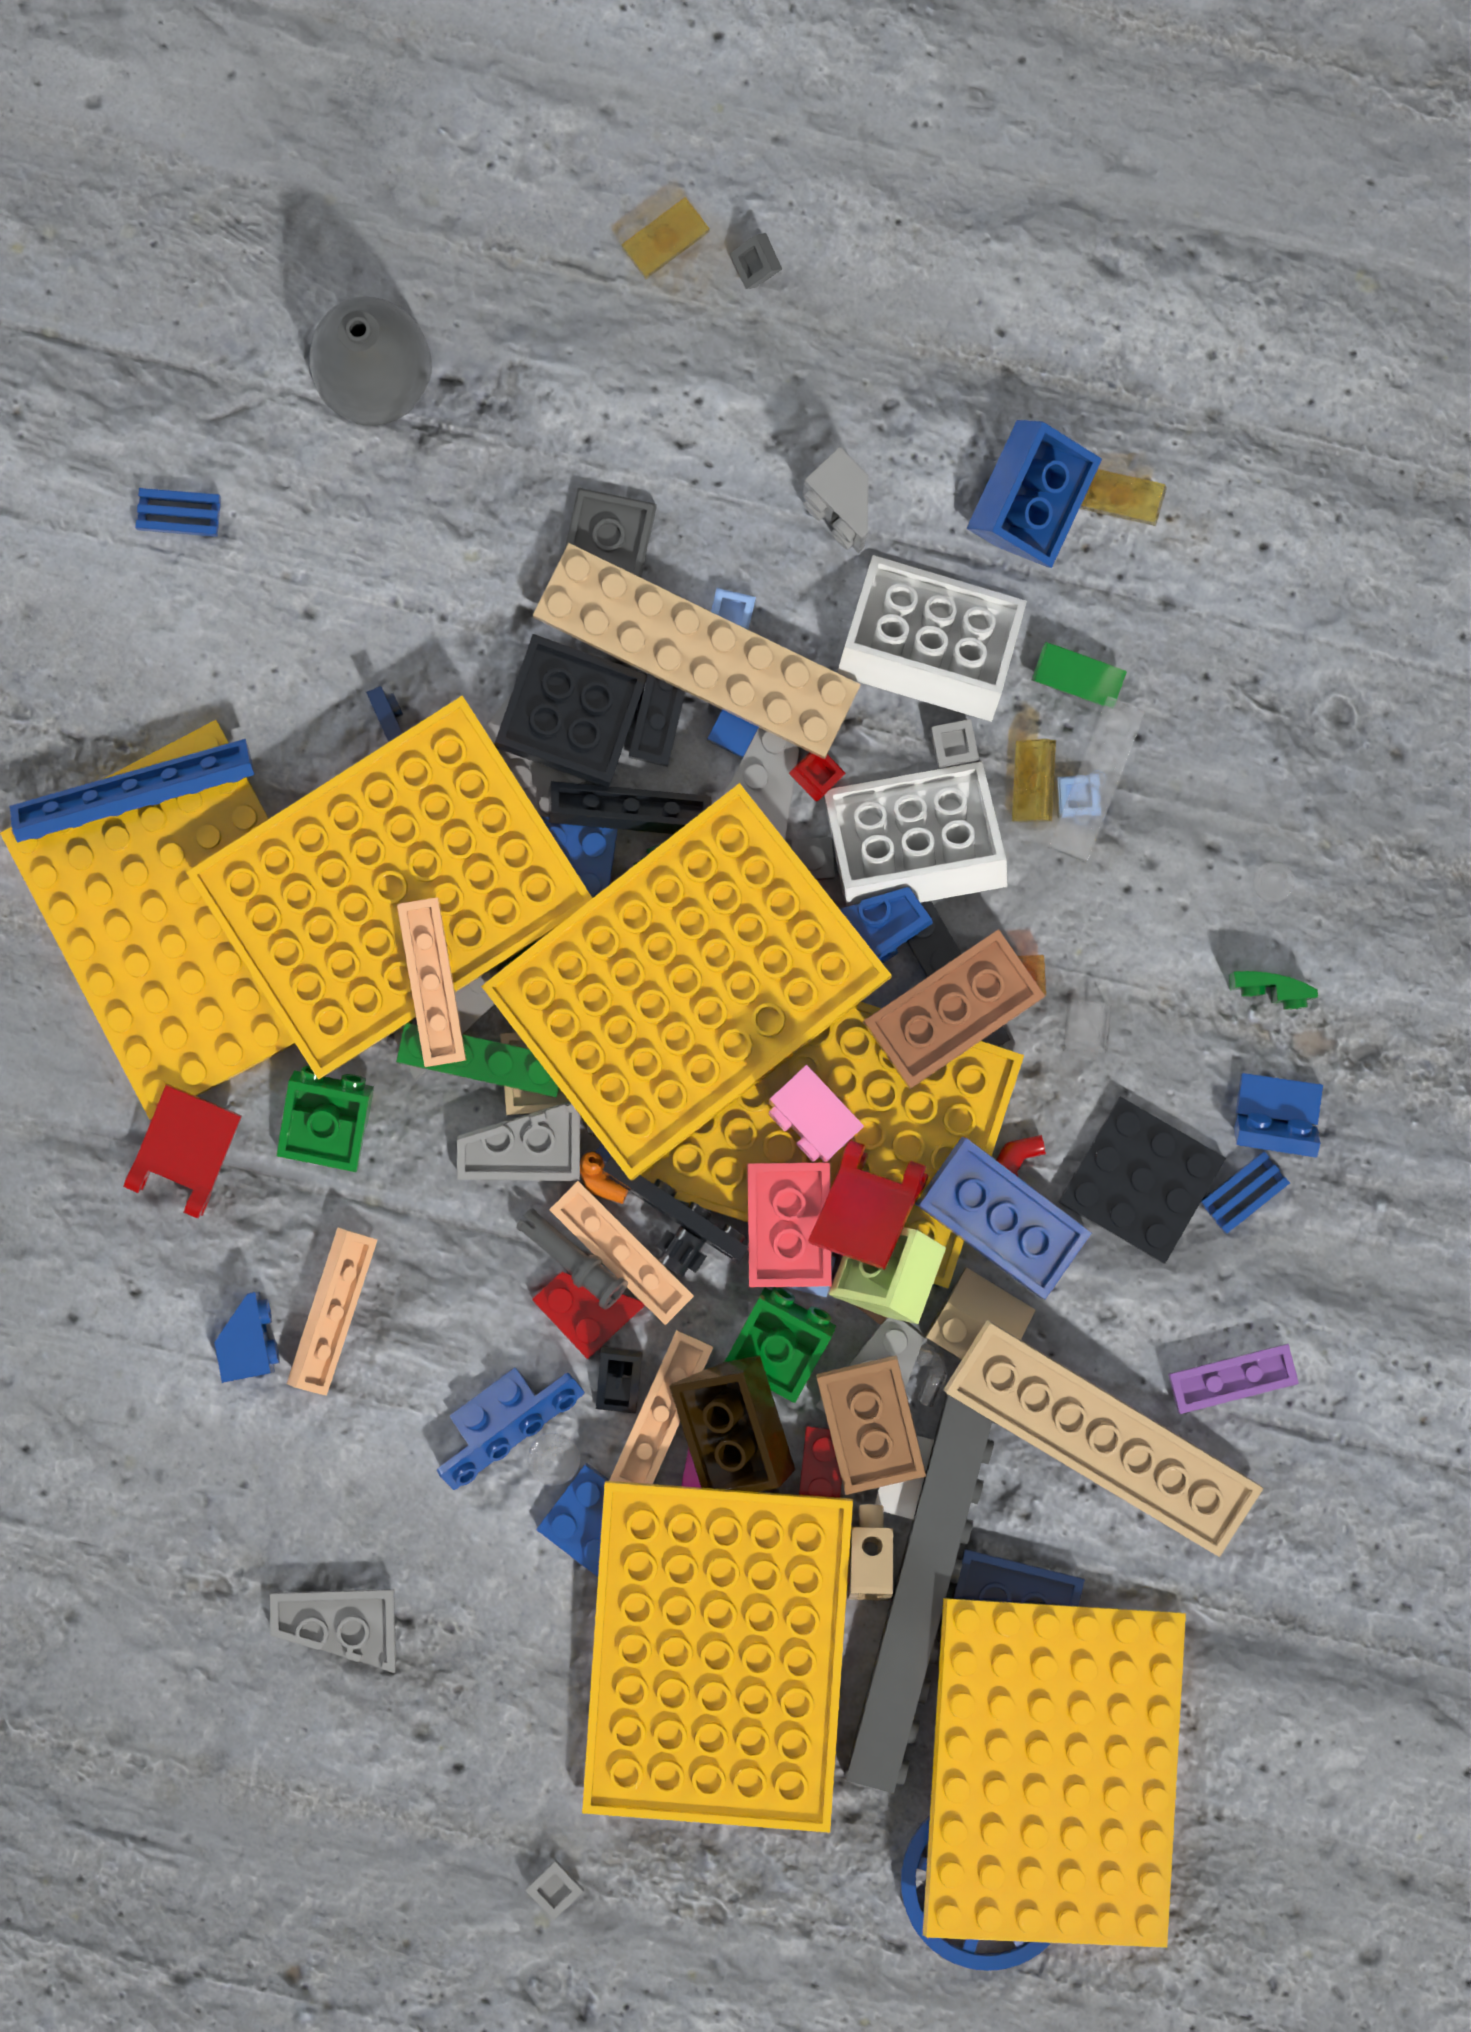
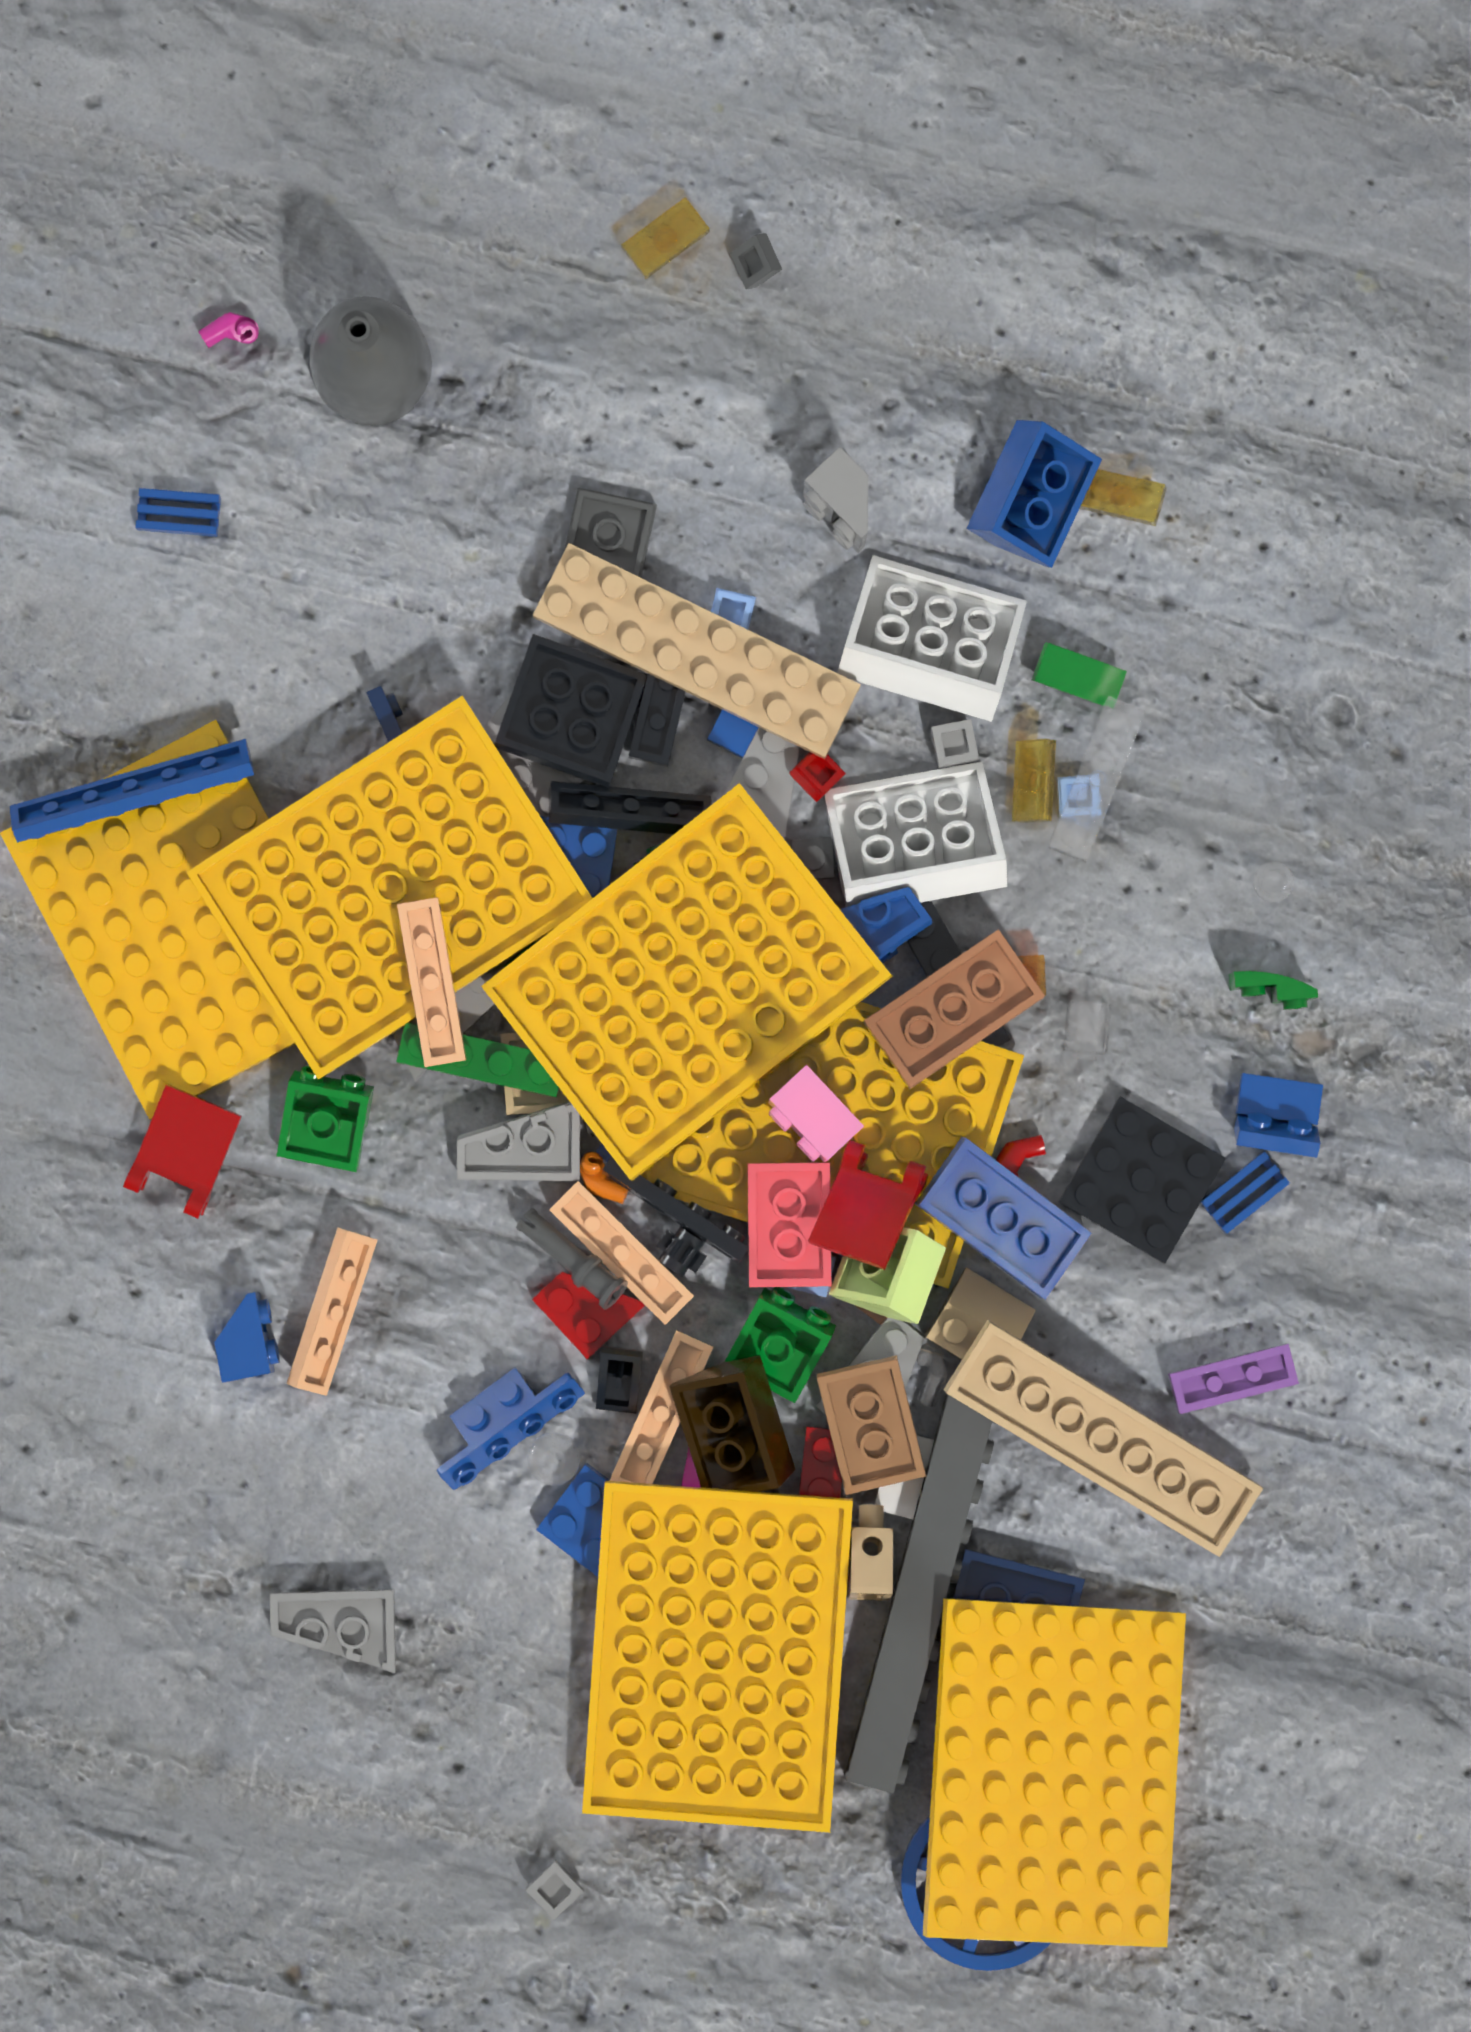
(232, 327): none -> dark pink arm

